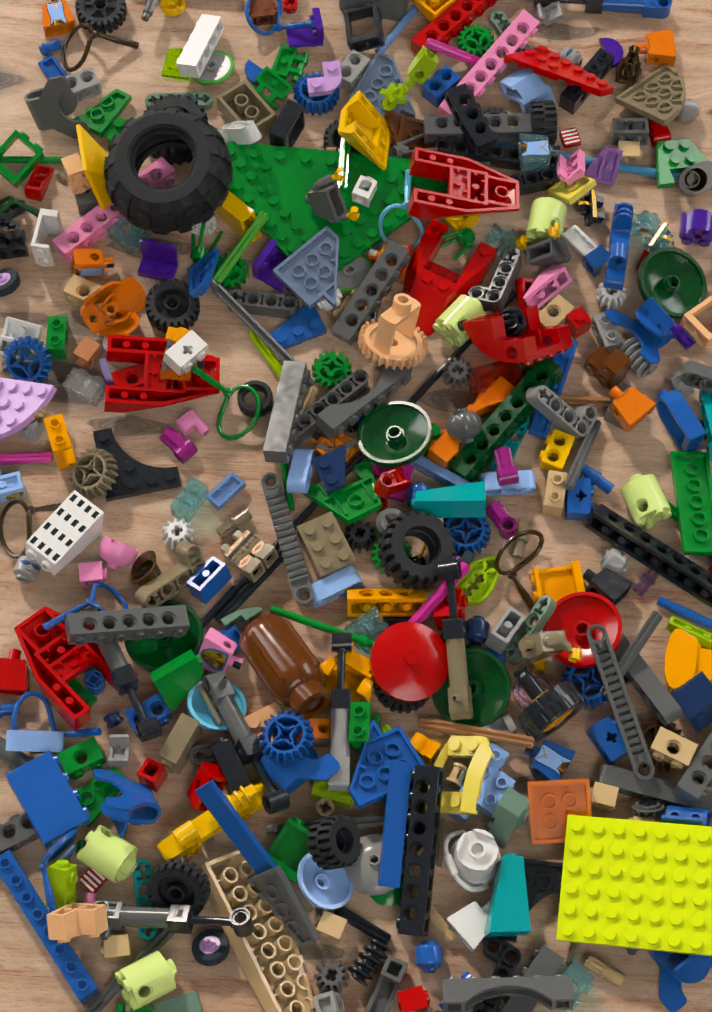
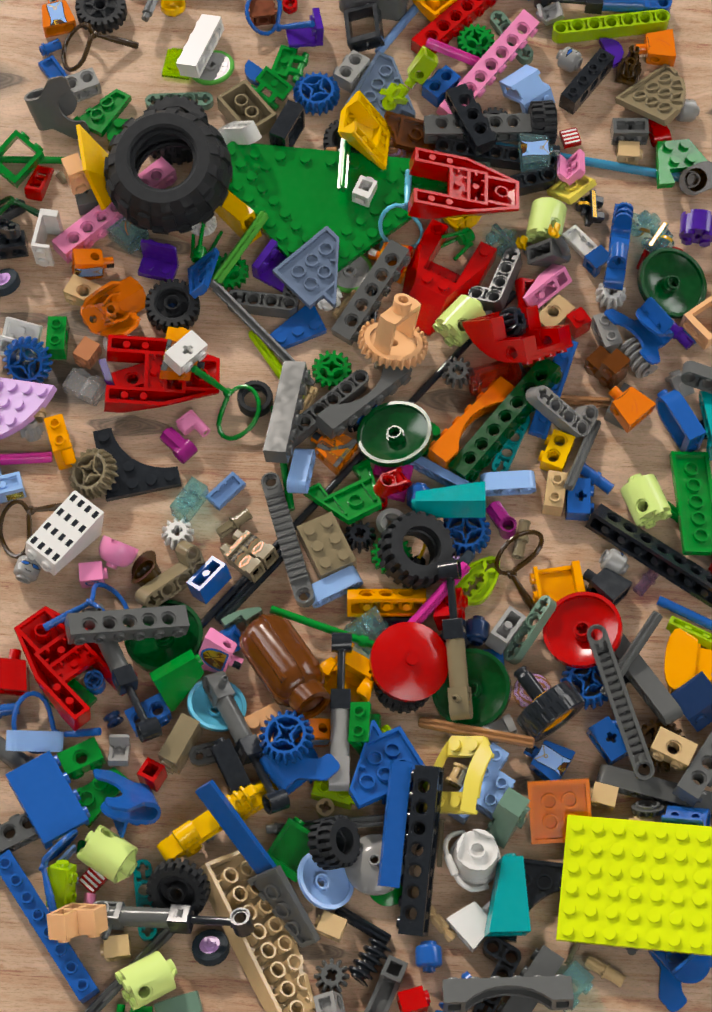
(205, 774): red brick -> none
(209, 704): dark tan piece -> none
(325, 85): lavender plate -> none
(328, 201): dark grey torso -> none
(331, 469): dark blue wing -> none
(403, 151): dark grey plant -> none
(425, 747): light orange leg -> none
(464, 425): dark grey plant -> none
(506, 471): magenta piece -> none
(545, 645): dark tan torso -> none
(555, 67): red wing -> none
(605, 166): medium lavender wing -> none
(610, 26): none -> lime beam

